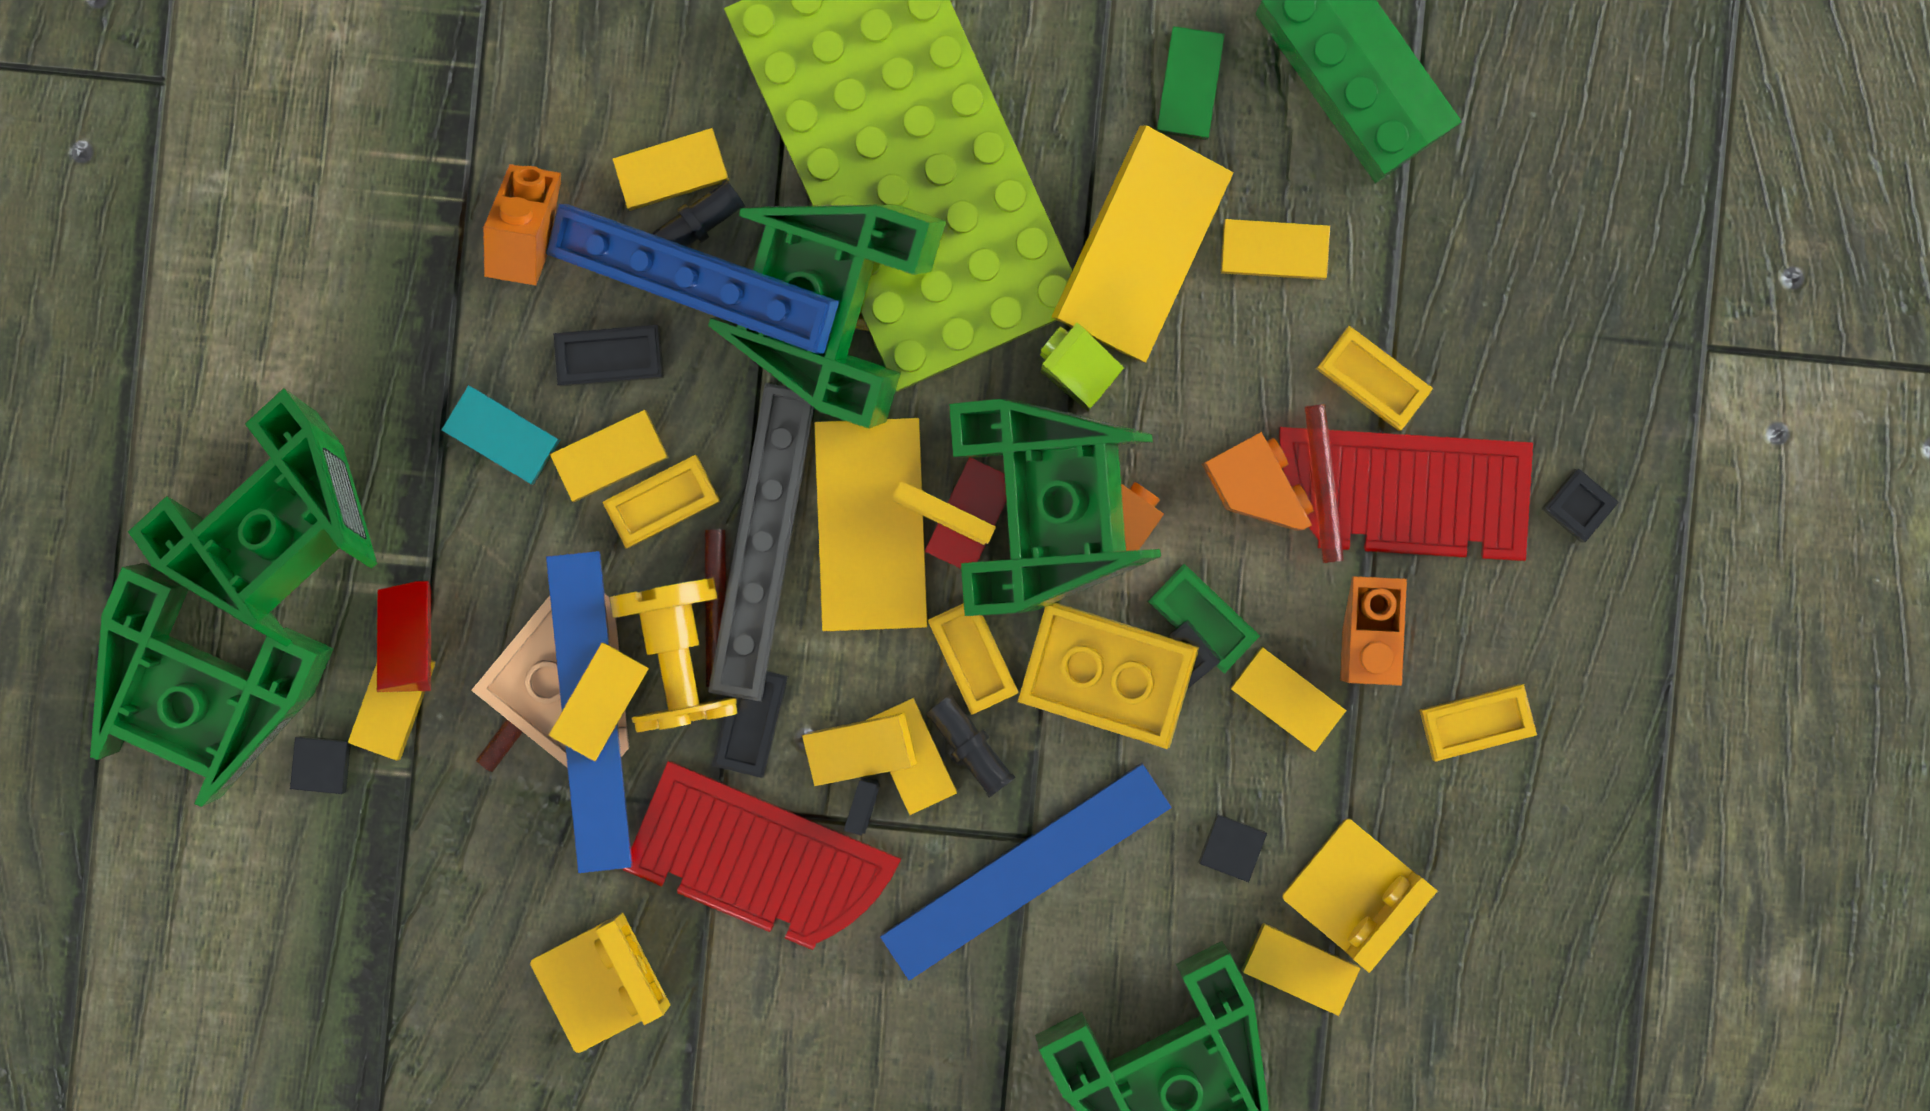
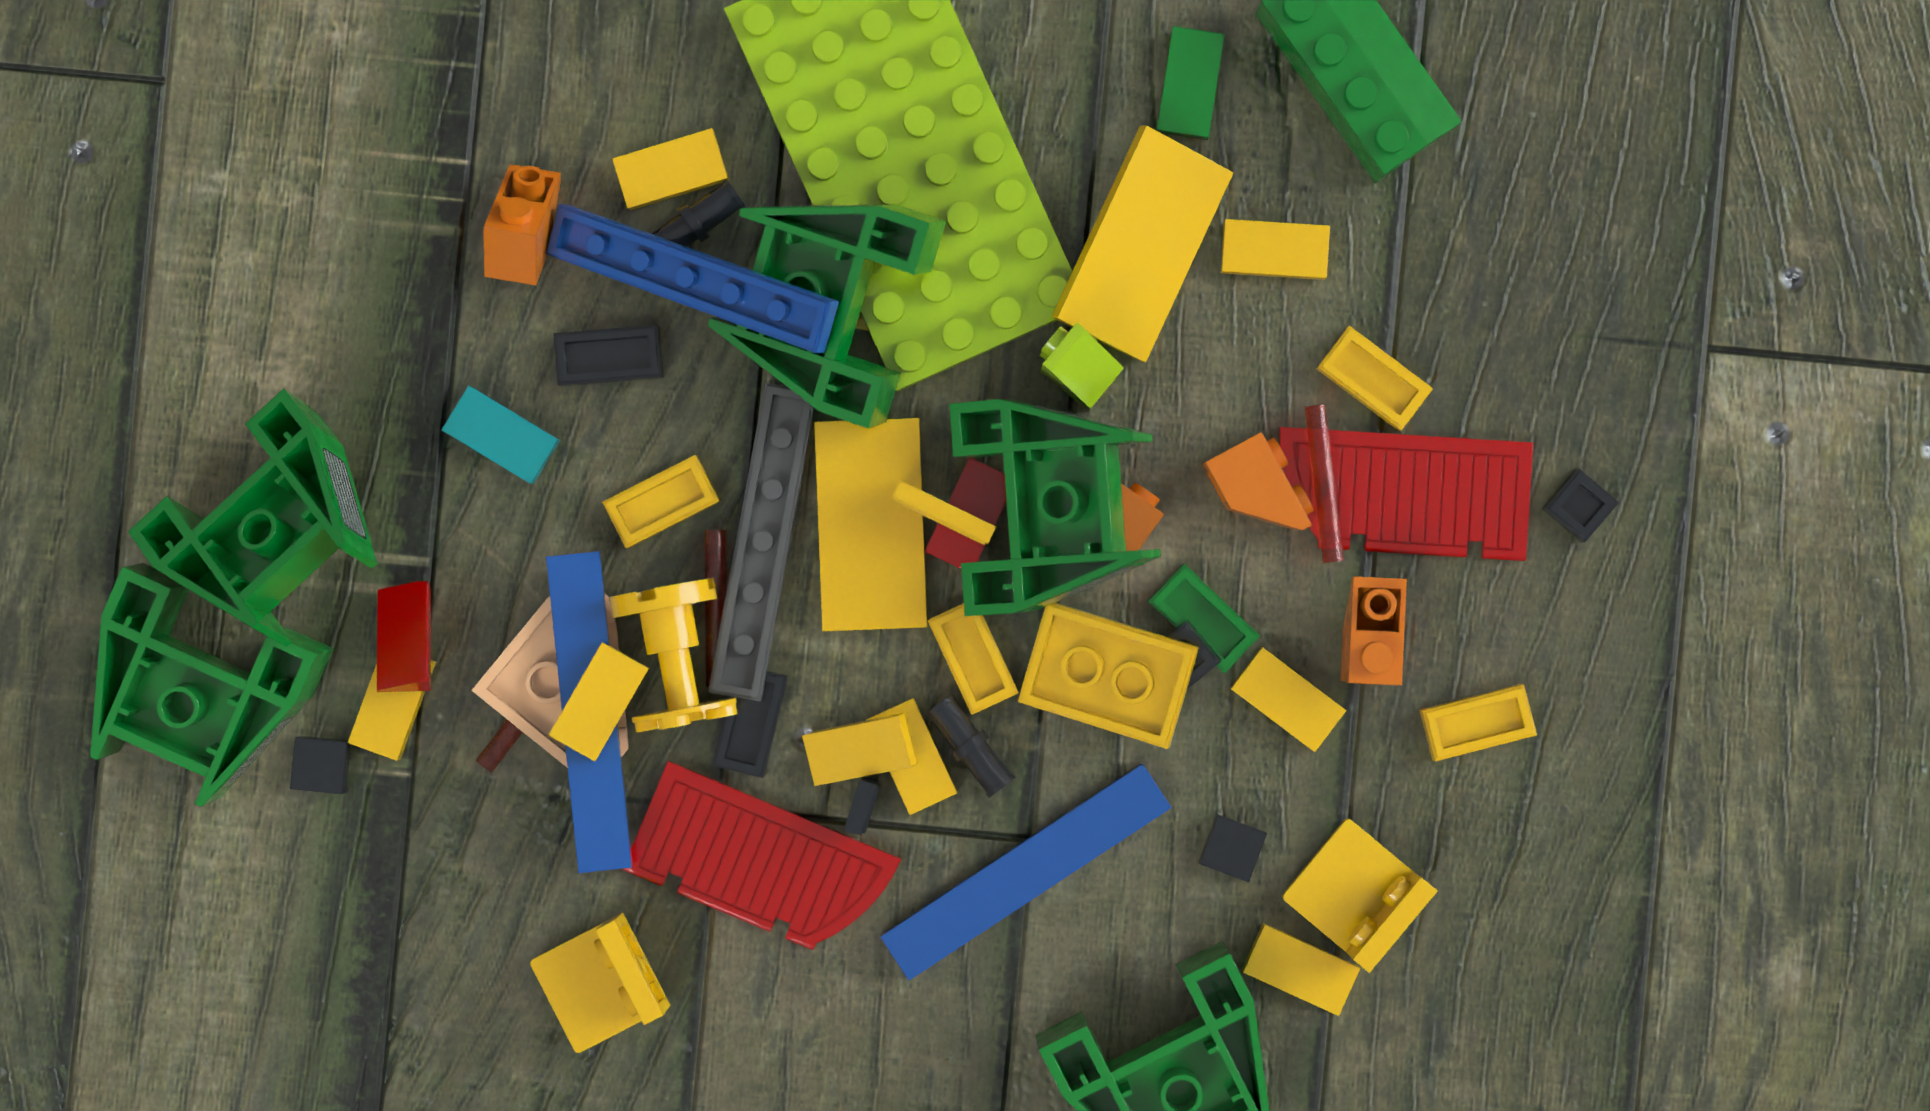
(609, 456): yellow tile -> none

